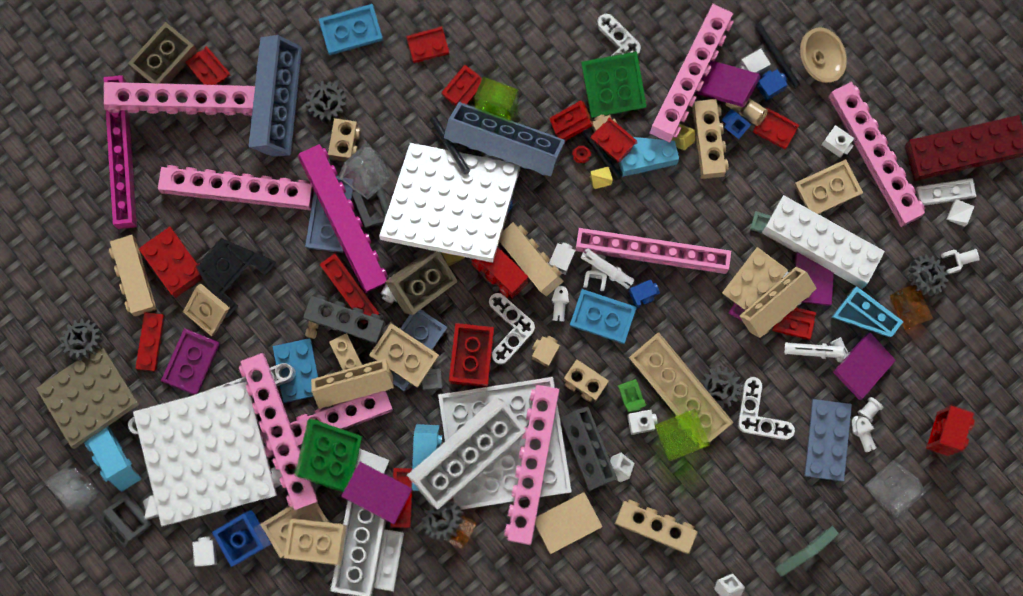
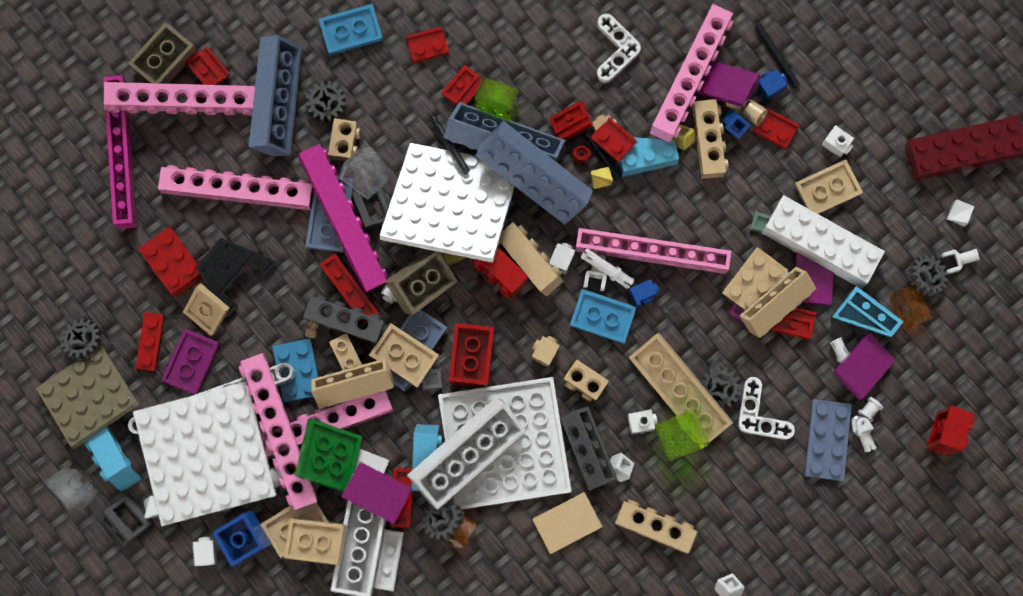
(133, 275): tan brick -> none
(516, 331): white beam -> none
(534, 173): none -> sand blue brick
(549, 396): bright pink brick -> none
(560, 301): white piece -> none
(613, 84): green plate -> none
(631, 396): bright green bracket -> none
(755, 62): white brick -> none
(807, 552): sand green beam -> none
(814, 350): white pin -> none
(823, 55): tan dish -> none
(875, 164): bright pink brick -> none
(895, 488): clear slope -> none
(946, 192): white tile -> none

